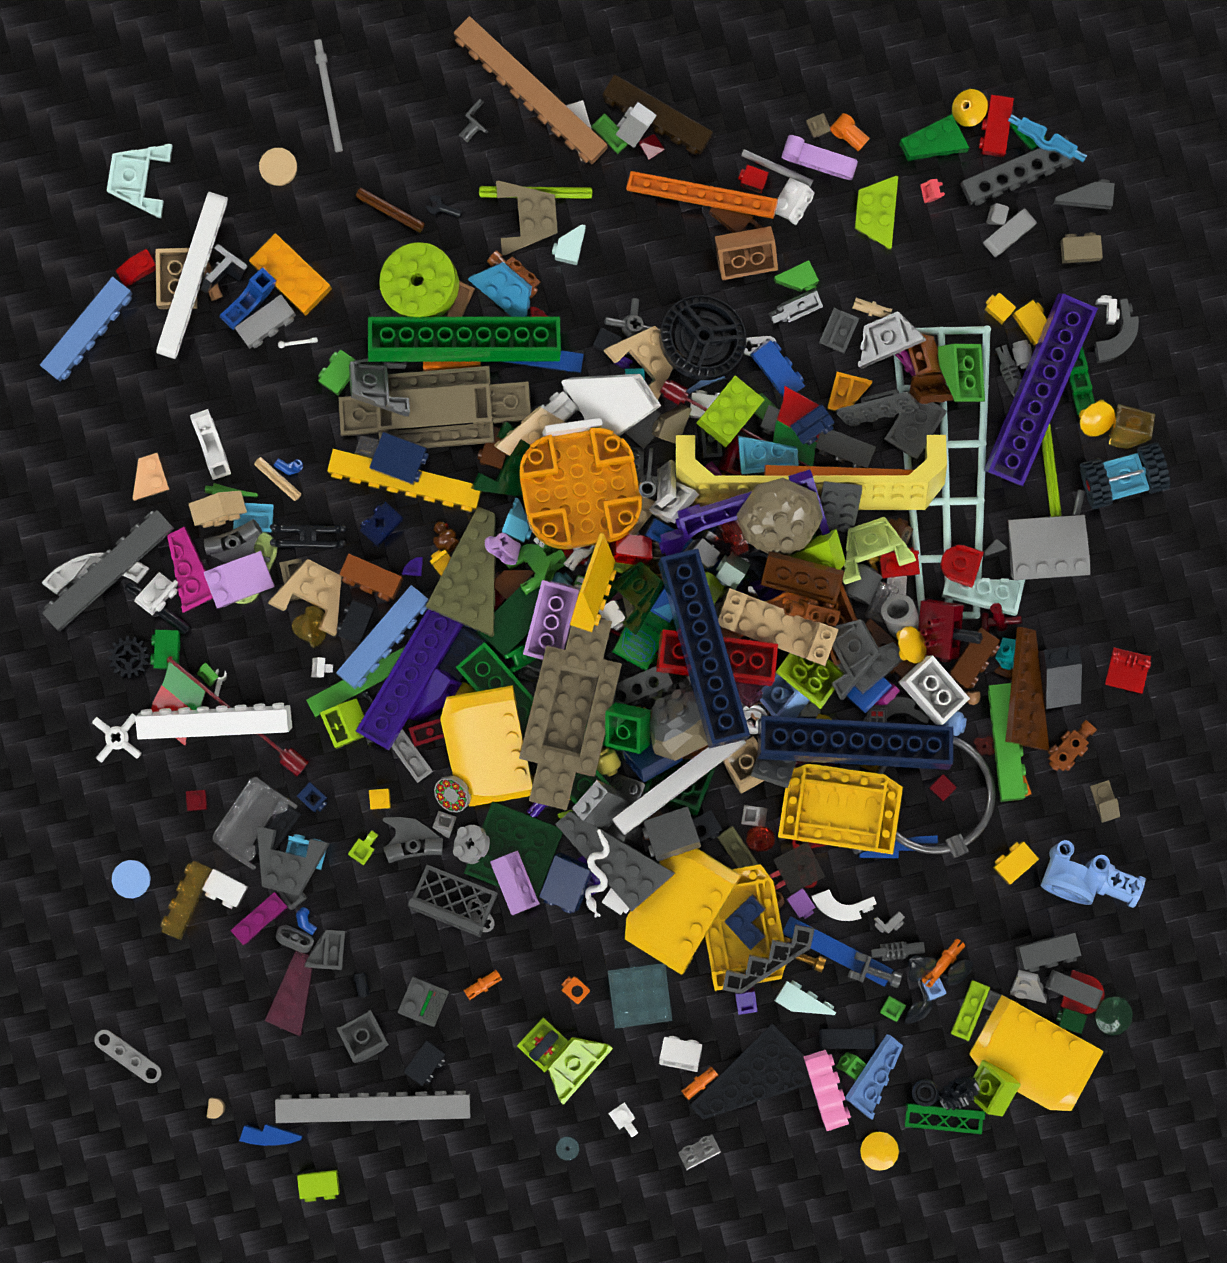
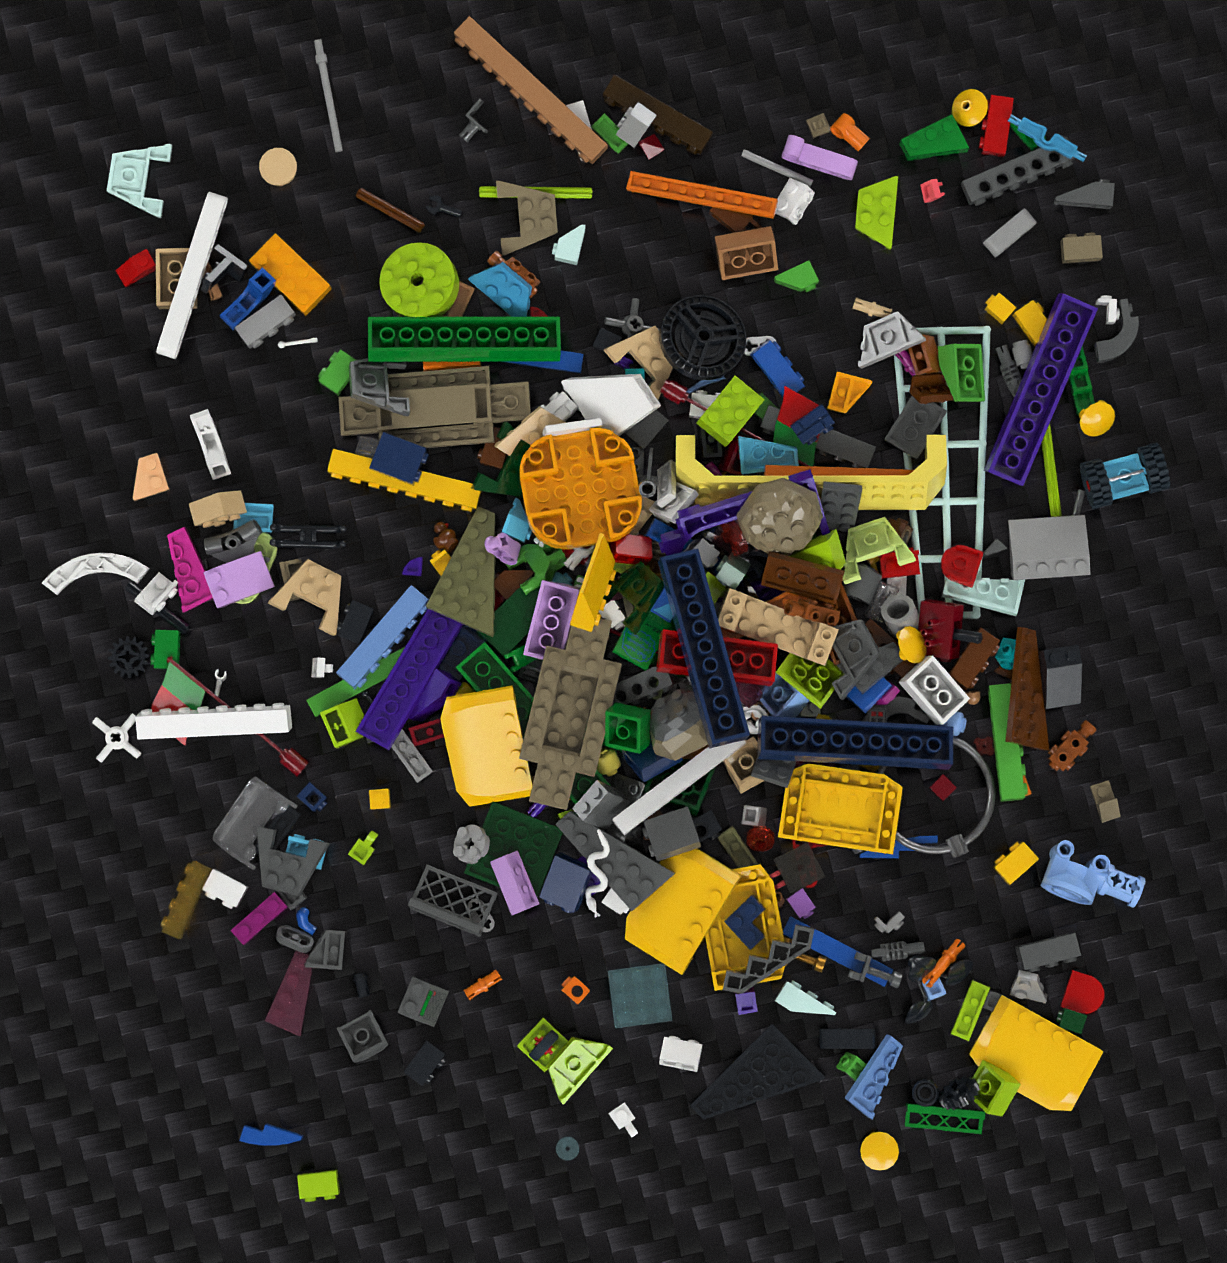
(86, 329): medium blue brick -> none
(108, 570): dark grey brick -> none
(128, 1056): light grey plate -> none
(131, 879): light blue tile -> none
(196, 800): dark red plate -> none
(207, 675): bright green tile -> none
(215, 1108): tan brick -> none
(216, 488): bright green piece -> none
(279, 480): tan axle -> none
(289, 468): blue arm -> none
(307, 626): clear yellow helmet -> none
(371, 578): dark orange brick -> none
(372, 1107): light grey brick -> none
(391, 521): clear blue brick -> none
(409, 831): dark grey pin -> none
(444, 823): light grey slope -> none
(452, 793): tile -> none
(671, 423): dark tan slope -> none
(699, 1083): orange pin -> none
(699, 1152): light grey hinge -> none
(753, 178): red brick -> none
(797, 307): hinge -> none
(826, 1090): bright pink brick -> none
(829, 906): white arch -> none
(839, 330): dark grey plate -> none
(878, 406): dark grey bracket -> none
(892, 1008): bright green tile -> none
(997, 214): light grey slope -> none
(999, 619): dark red piece -> none
(1074, 989): dark grey beam -> none
(1113, 1015): clear green dish -> none
(1128, 670): red hinge -> none
(1131, 427): clear yellow slope -> none

